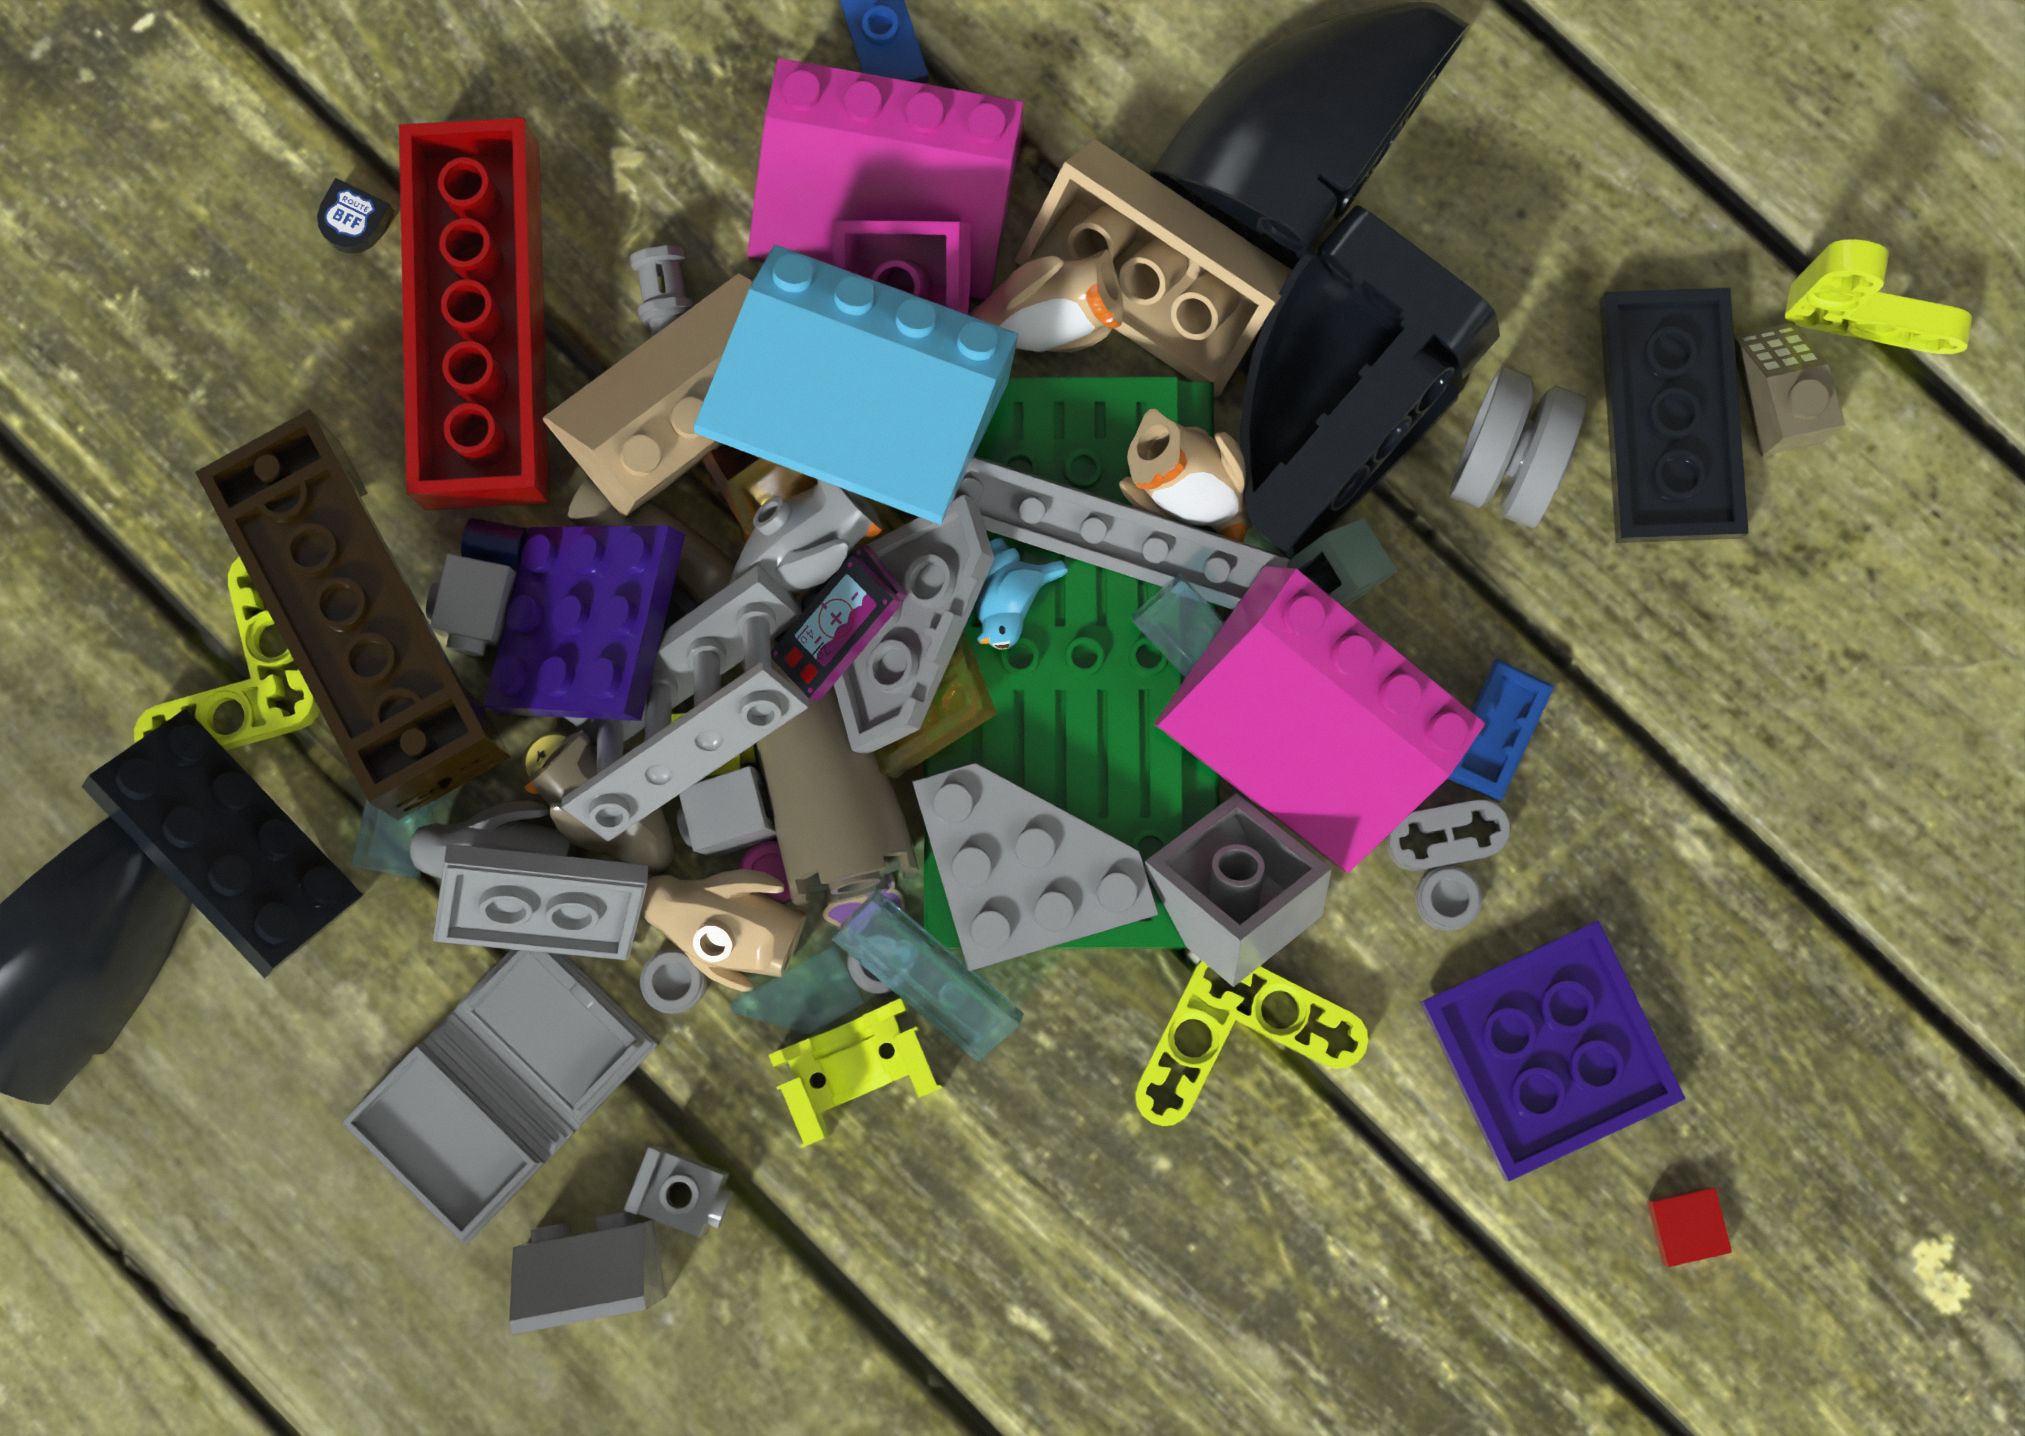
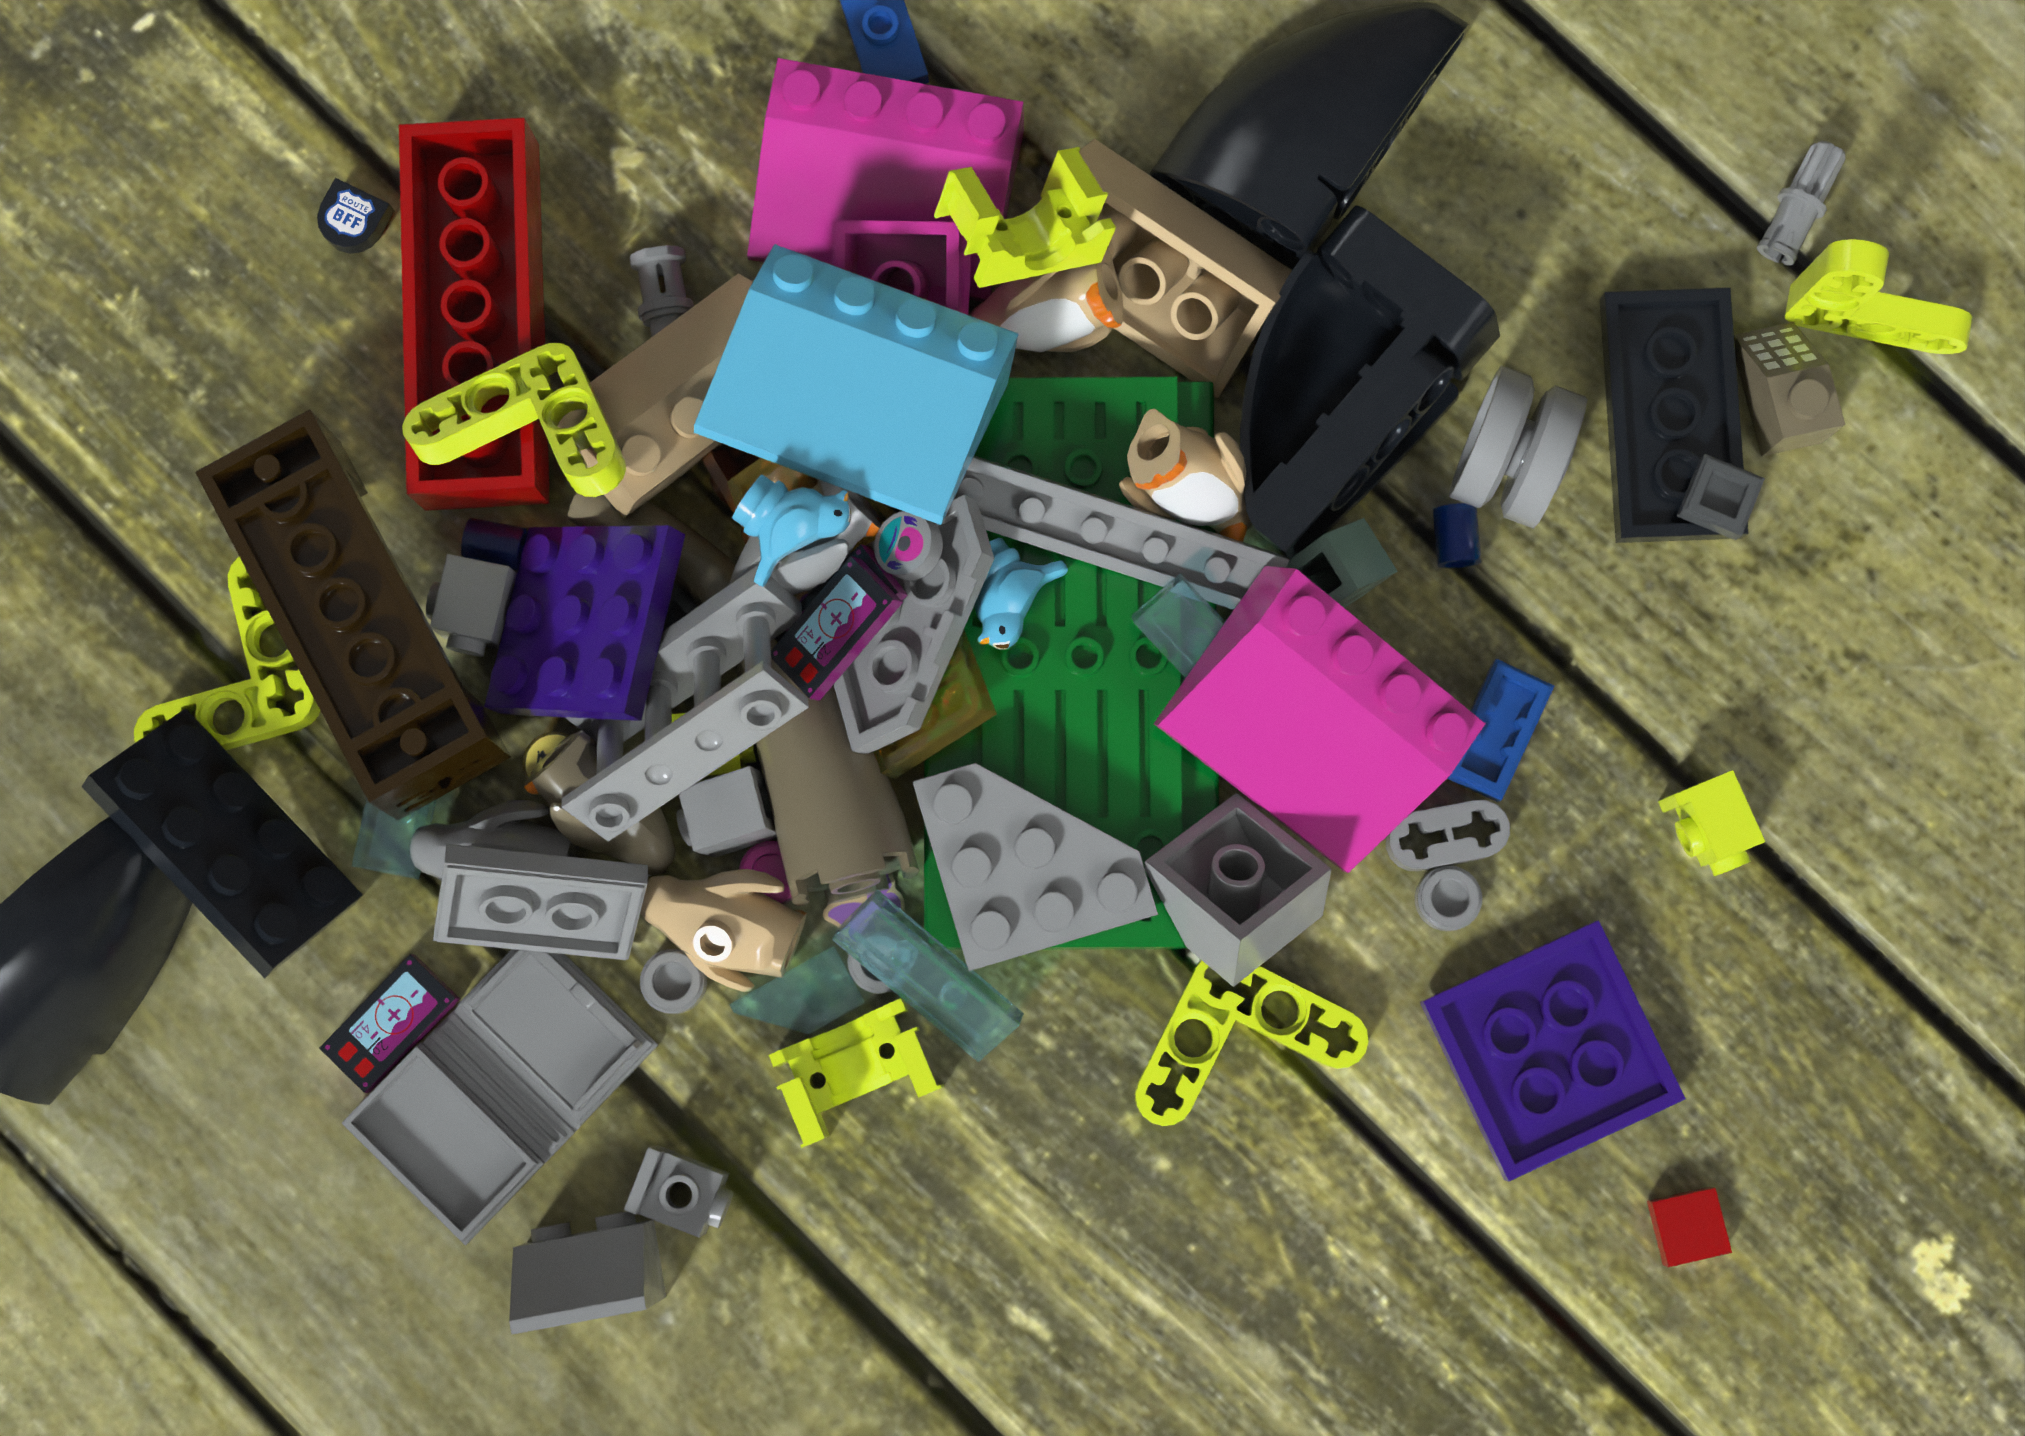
(389, 1023): none -> tile
(529, 399): none -> neon yellow beam
(788, 520): none -> medium azure animal
(908, 546): none -> tile
(1046, 239): none -> neon yellow piece
(1457, 535): none -> clear blue hinge
(1715, 823): none -> neon yellow brick
(1720, 497): none -> dark grey tile
(1802, 203): none -> light grey axle

